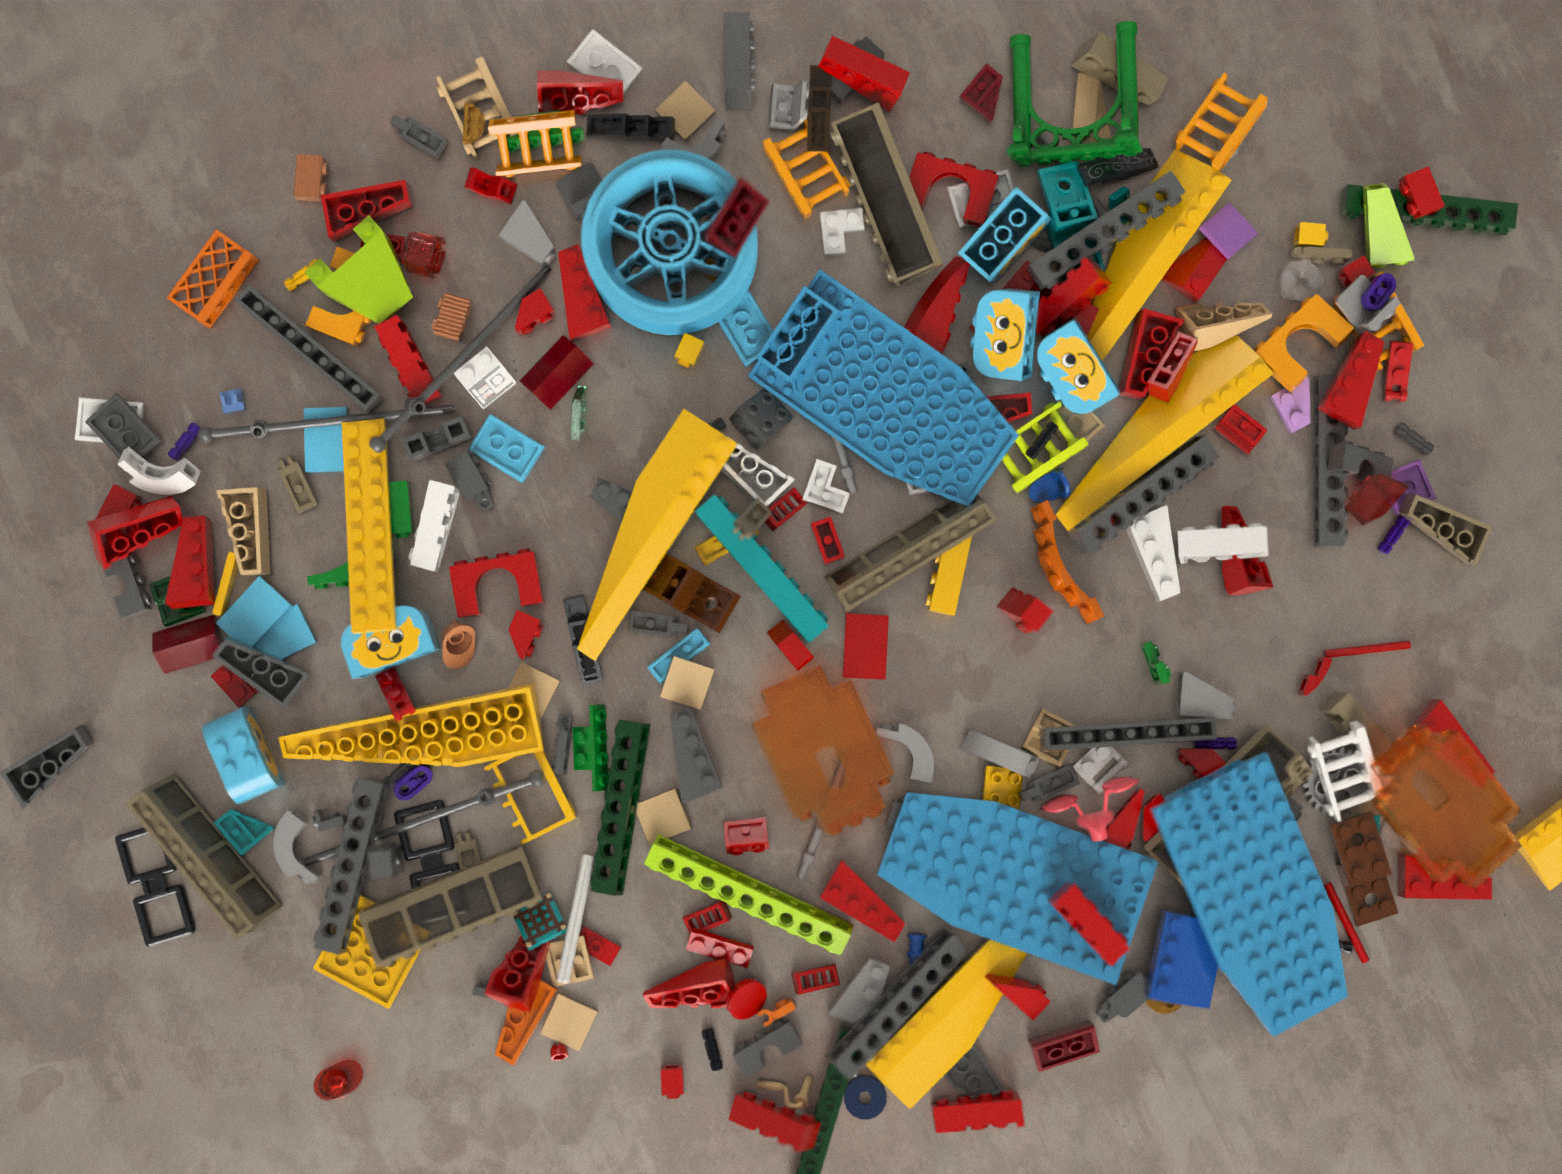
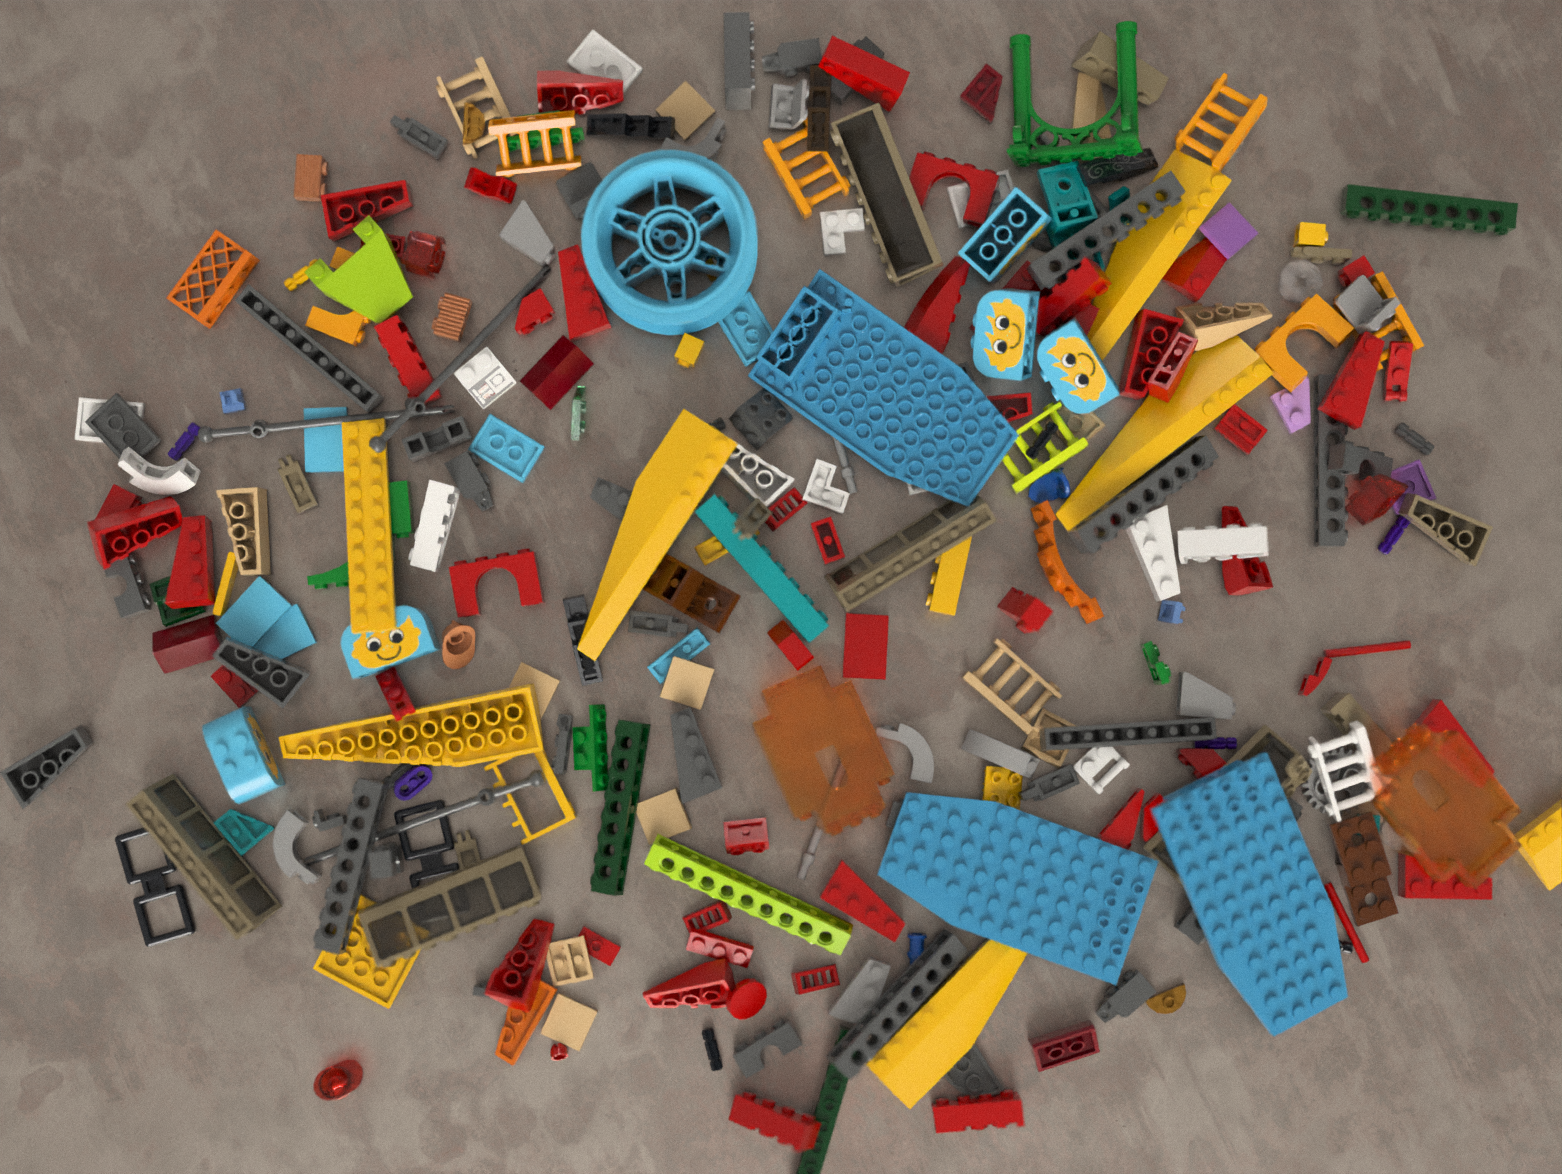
(523, 632): red slope -> none
(540, 922): tile -> none
(575, 919): white axle -> none
(672, 1081): red brick -> none
(737, 218): dark red slope -> none
(782, 1008): orange plate -> none
(793, 57): none -> dark grey hinge
(800, 1100): tan piece -> none
(865, 1084): dark blue tile -> none
(1007, 707): none -> tan fence
(1022, 993): red slope -> none
(1089, 924): red wedge -> none
(1096, 821): coral plant -> none
(1171, 611): none -> medium blue tile
(1181, 962): blue slope -> none
(1377, 293): dark purple plate -> none
(1384, 231): slope -> none
(1421, 193): red brick -> none

